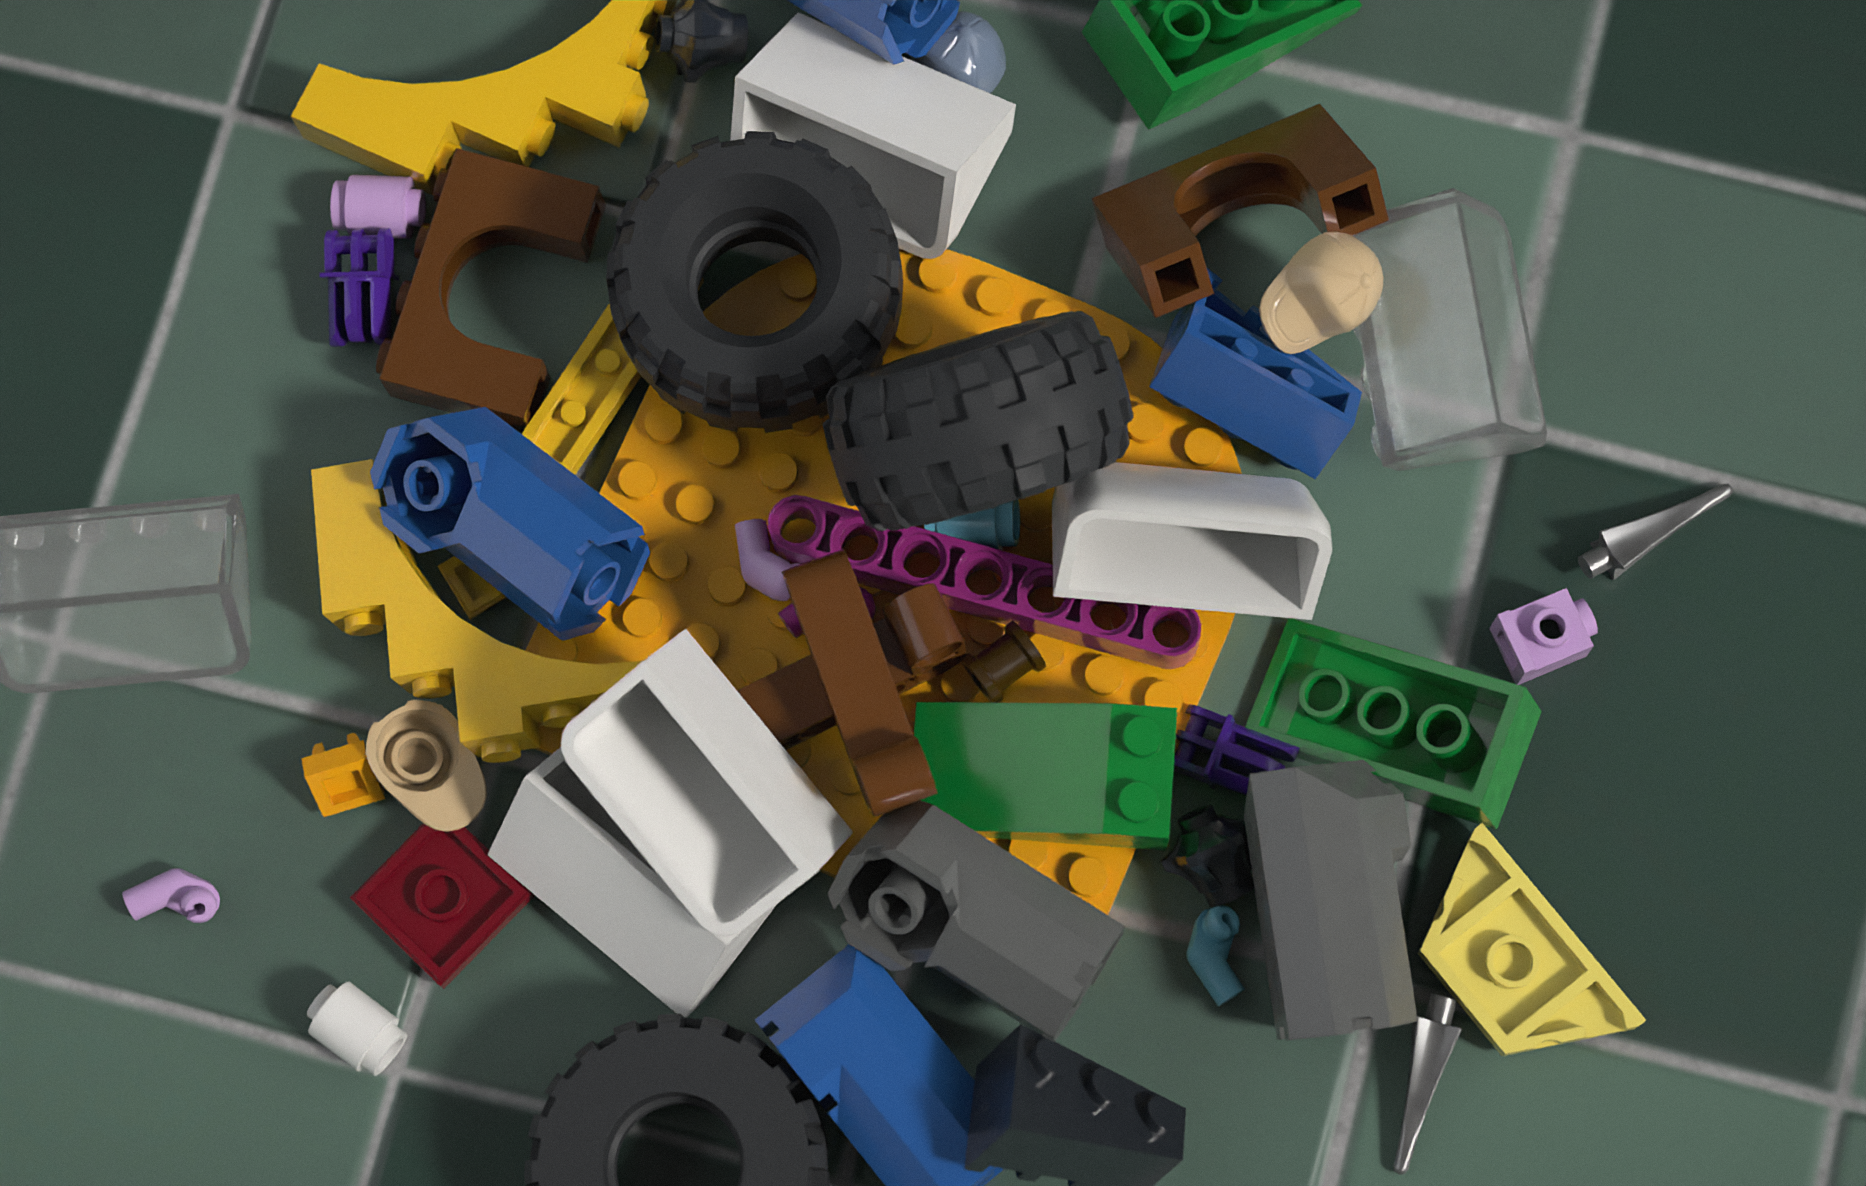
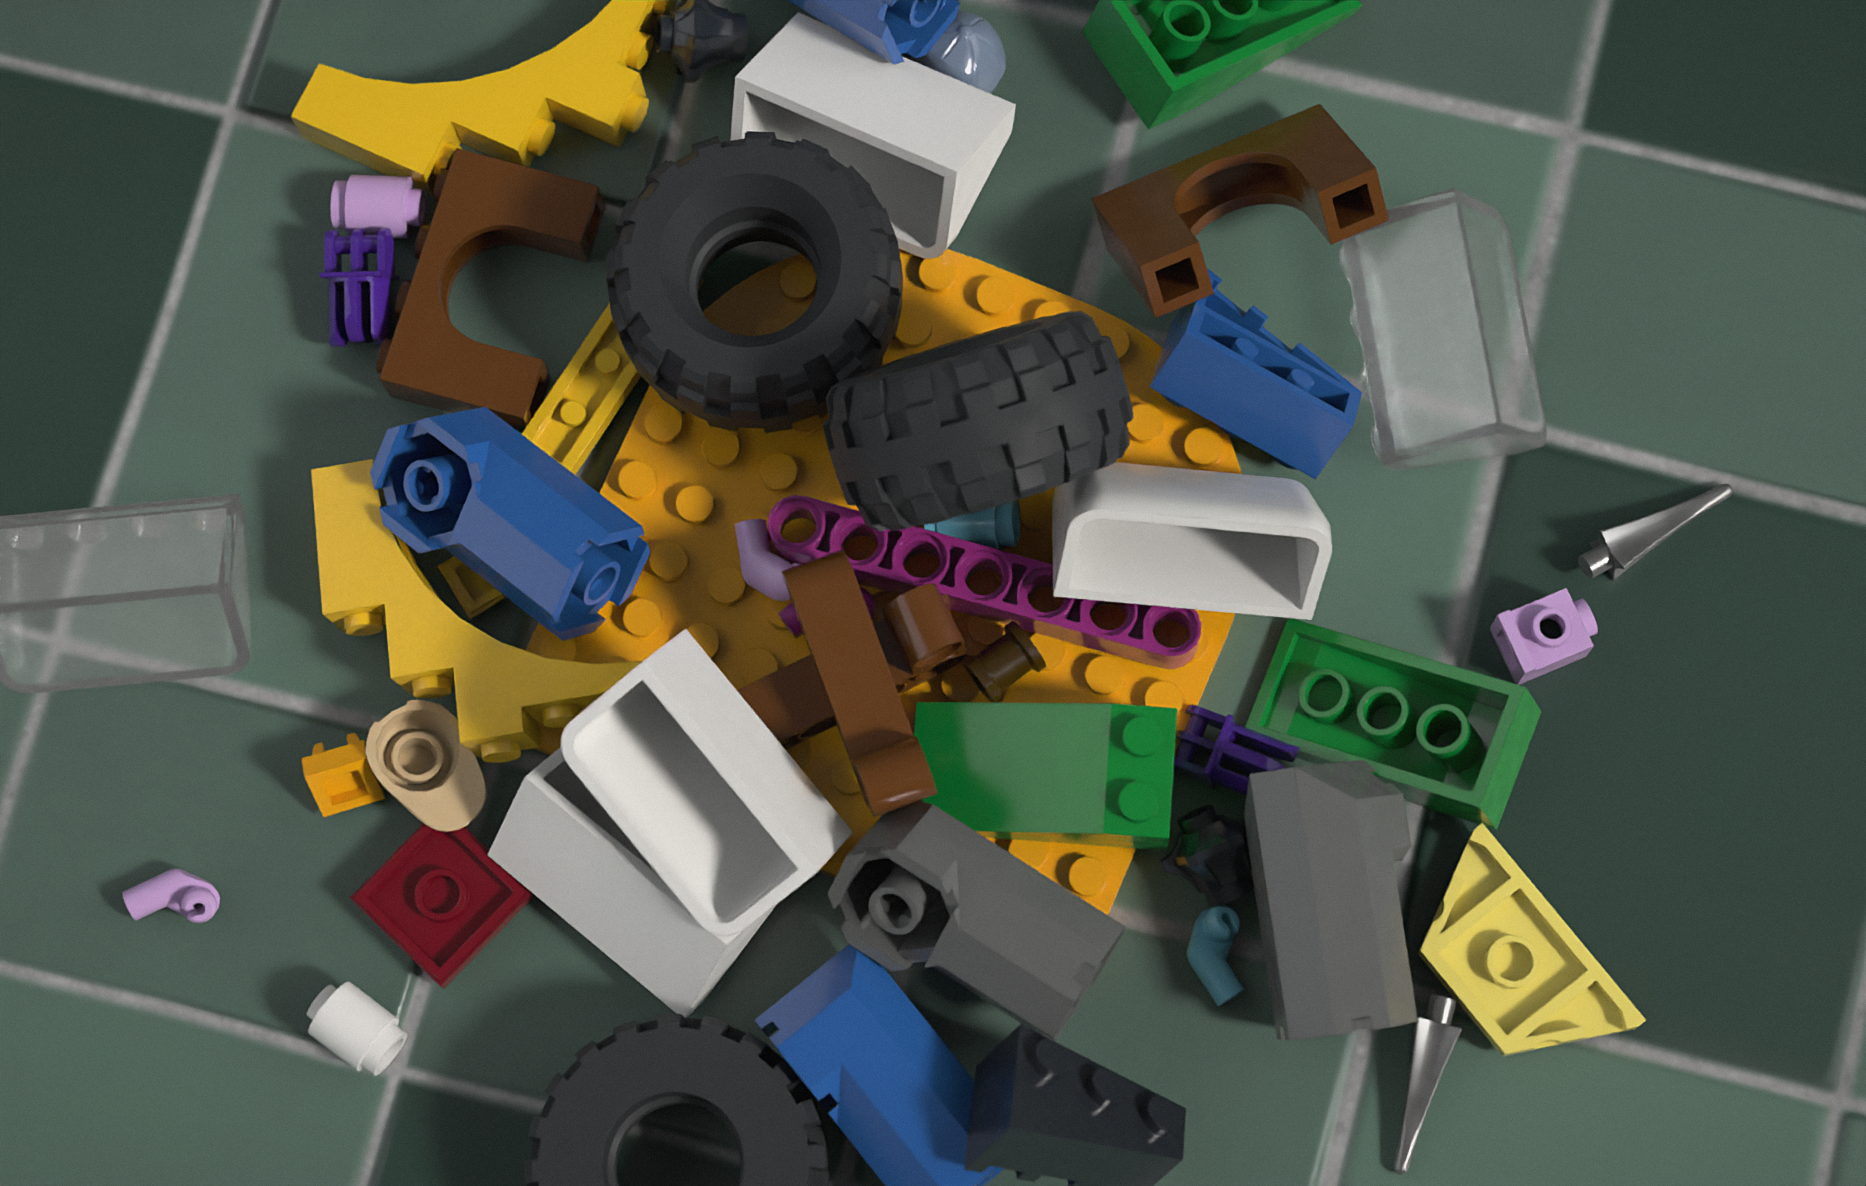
(1321, 292): tan piece -> none

